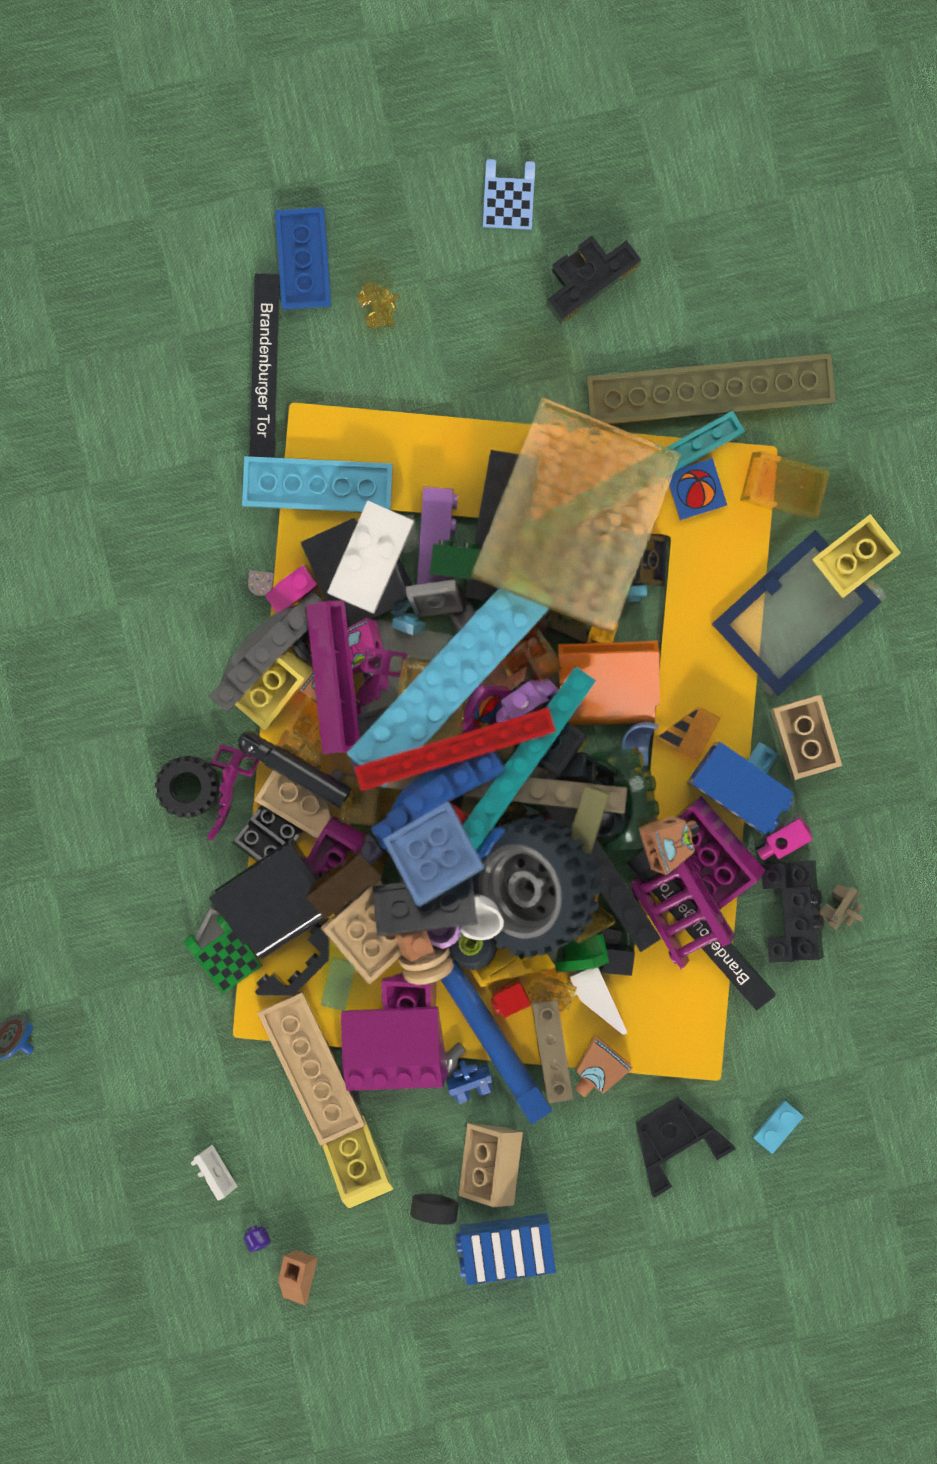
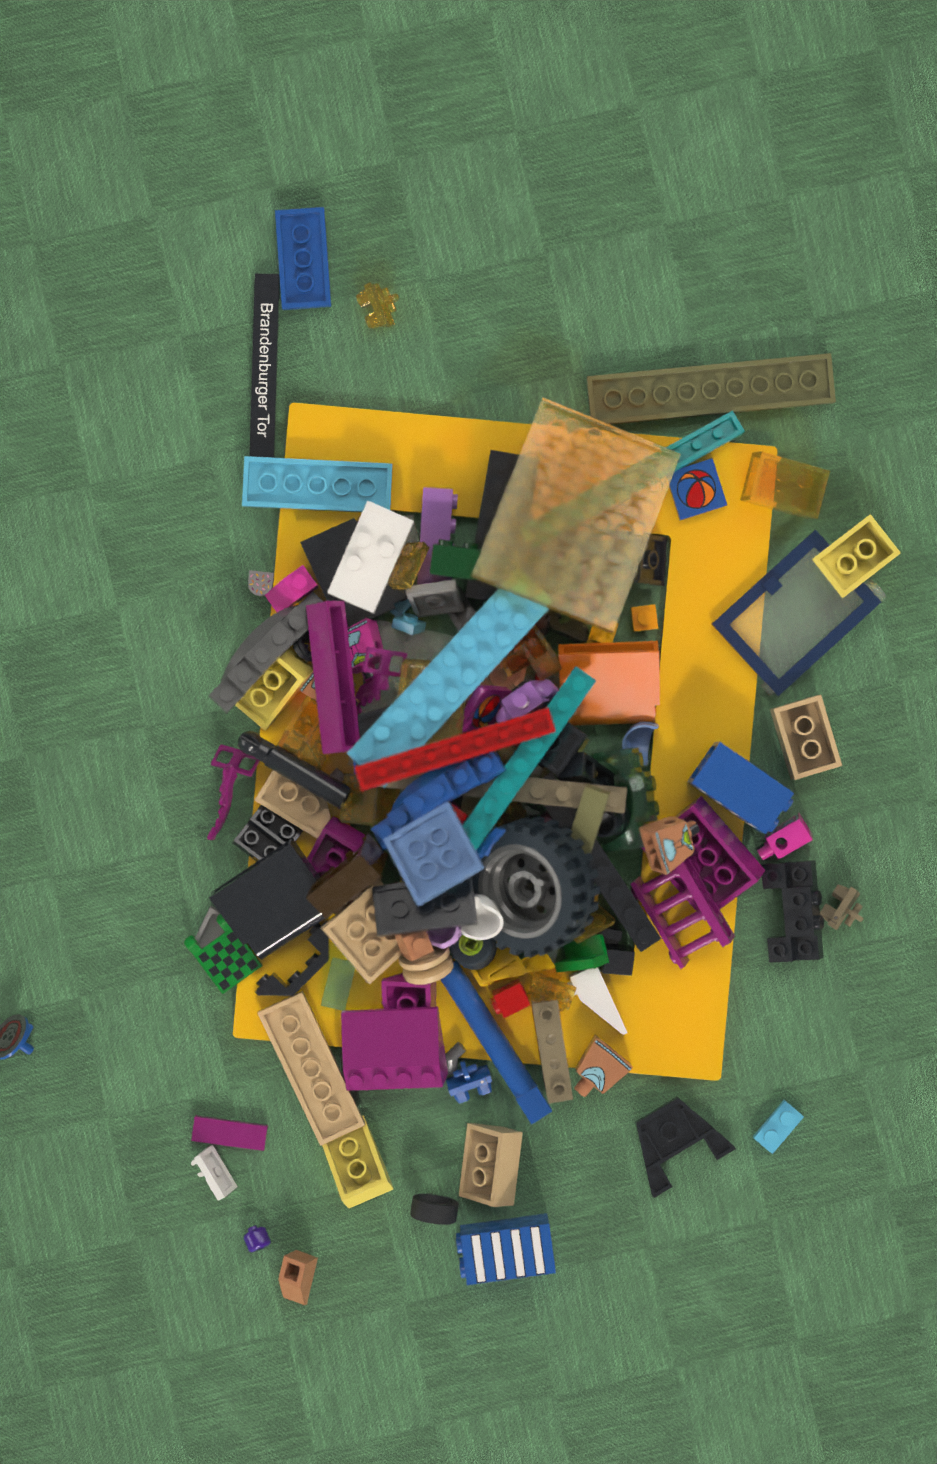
(166, 792): black tyre -> none
(229, 1133): none -> magenta tile
(408, 565): none -> clear yellow plate
(508, 200): light blue flag -> none
(588, 275): black piece -> none
(636, 592): medium azure plate -> none
(644, 618): none -> light orange plate
(690, 733): clear yellow wing -> none
(727, 958): black tile -> none
(763, 757): medium azure plate -> none

